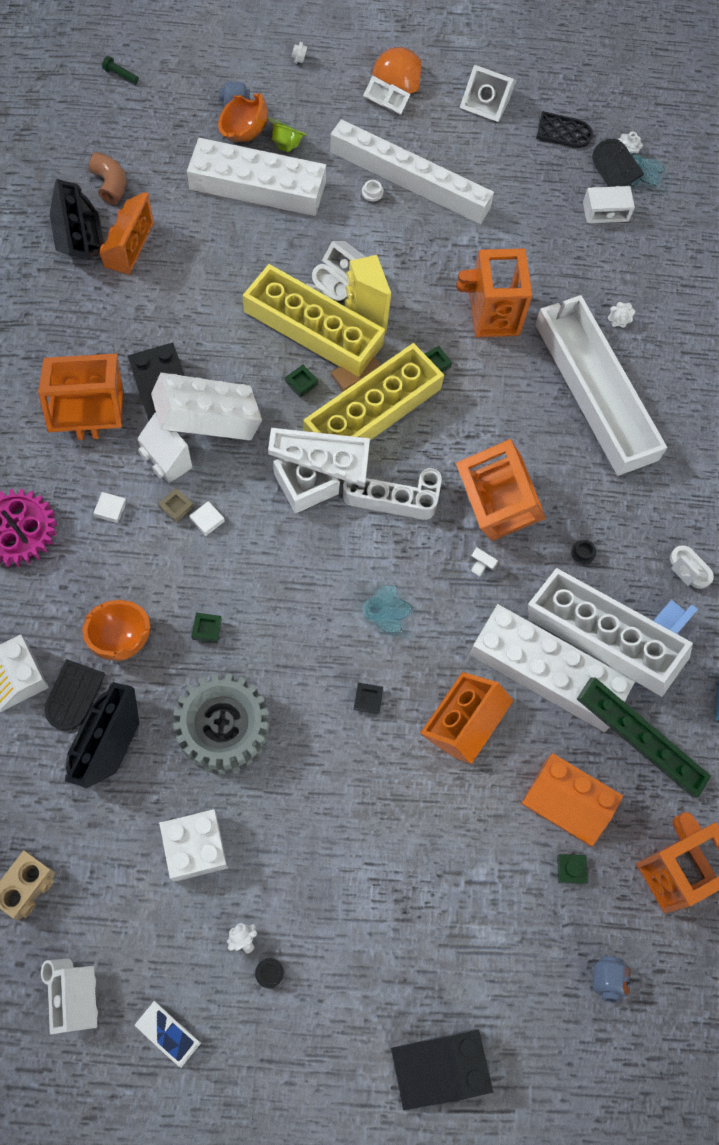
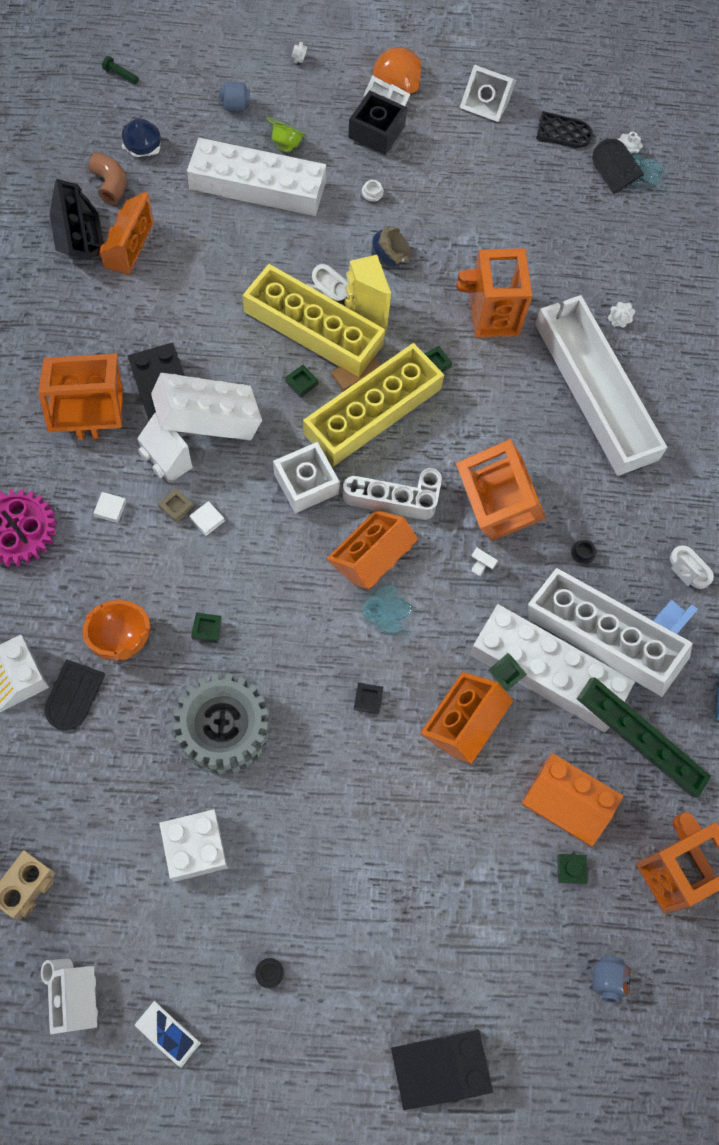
(103, 737): black wedge -> none
(141, 138): none -> dark blue hair
(242, 937): white plant -> none
(243, 118): orange cylinder -> none
(328, 453): white wing -> none
(339, 256): white brick -> none
(373, 548): none -> orange slope
(377, 122): none -> black brick
(390, 247): none -> dark tan hair
(411, 171): white brick -> none
(507, 672): none -> dark green plate
(608, 204): white brick -> none

